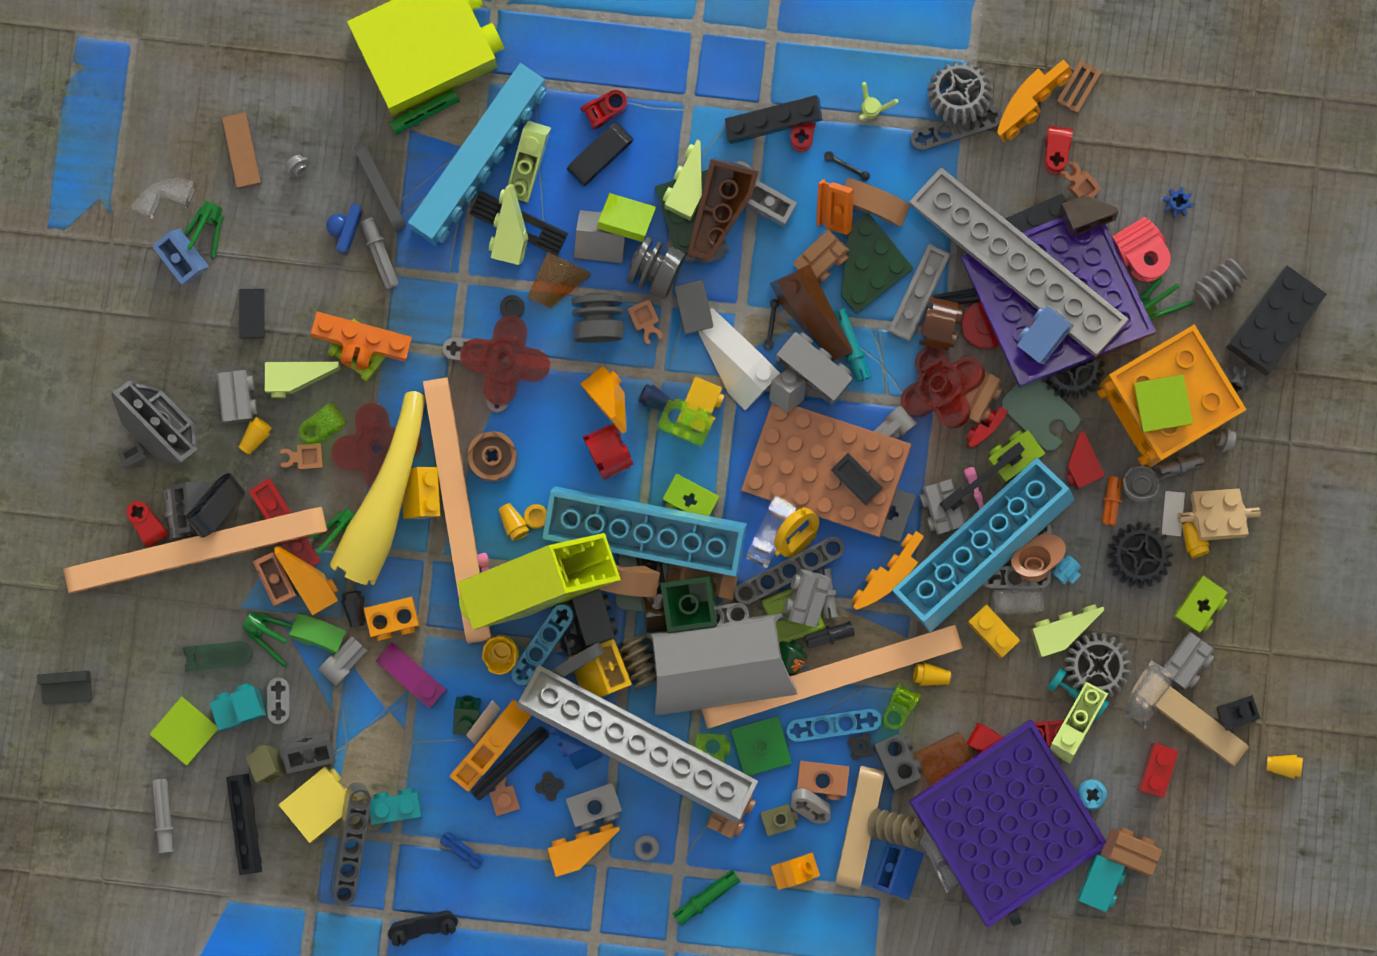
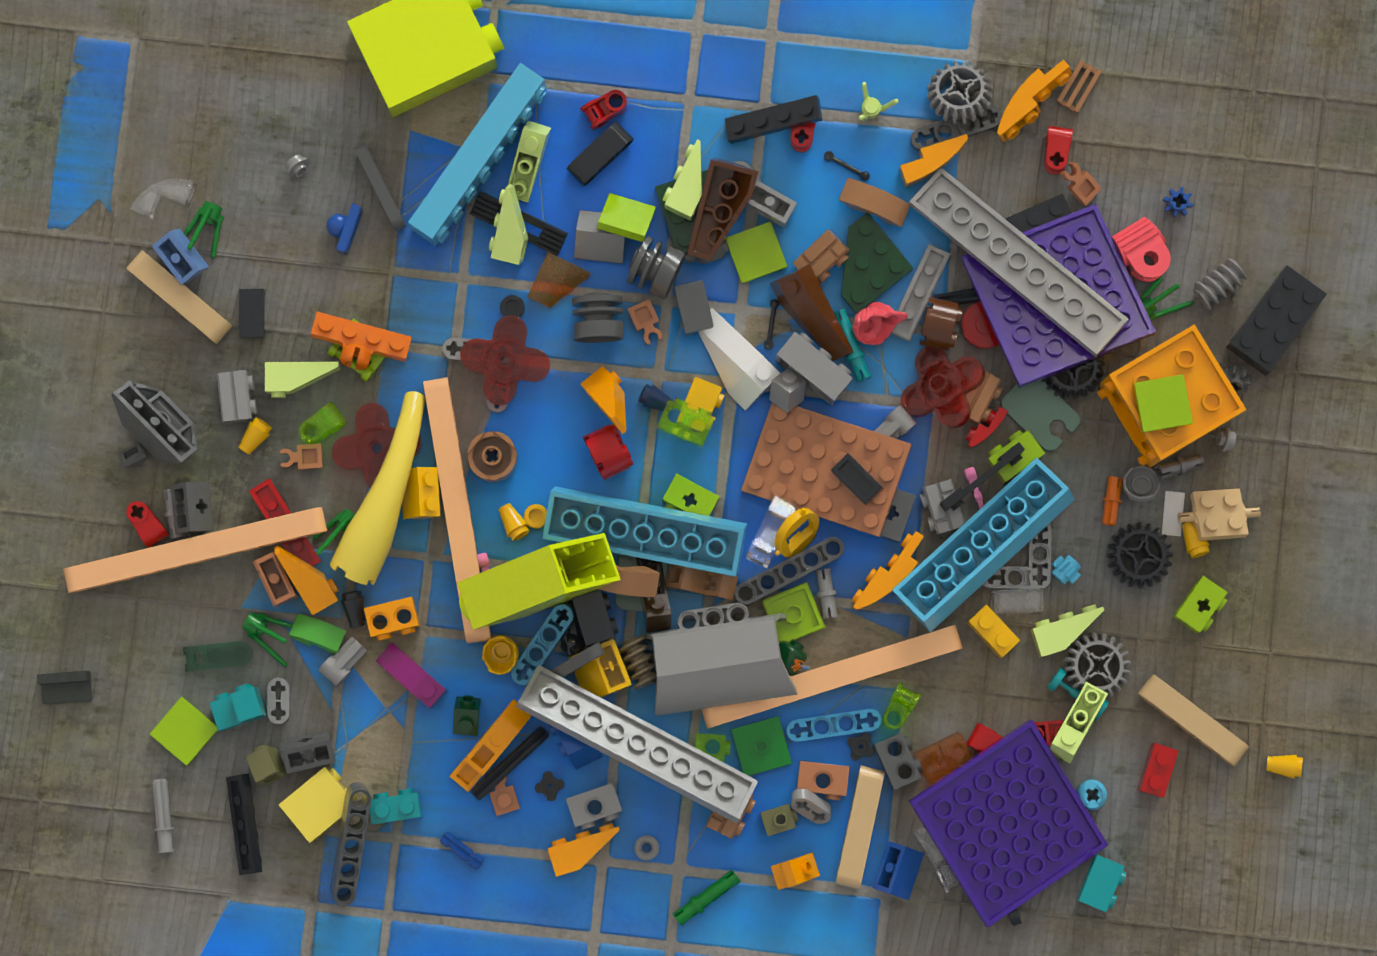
(179, 297): none -> tan beam
(215, 505): black beam -> none
(241, 150): medium nougat tile -> none
(379, 253): light grey axle -> none
(412, 928): black piece -> none
(424, 111): green pin -> none
(483, 722): white sticker -> none
(689, 603): dark green slope -> none
(756, 252): none -> lime tile
(807, 597): light grey brick -> none
(829, 635): black axle -> none
(835, 207): orange plate -> none
(876, 323): none -> coral hair
(895, 828): dark tan piece -> none
(929, 675): yellow cone -> none
(932, 159): none -> light orange slope
(1038, 557): nougat piece -> none
(1044, 334): medium blue brick -> none
(1082, 464): red slope -> none
(1086, 214): dark brown slope -> none
(1131, 852): medium nougat brick -> none
(1147, 693): clear brick -> none
(1187, 660): light grey brick -> none
(1238, 713): black slope -> none

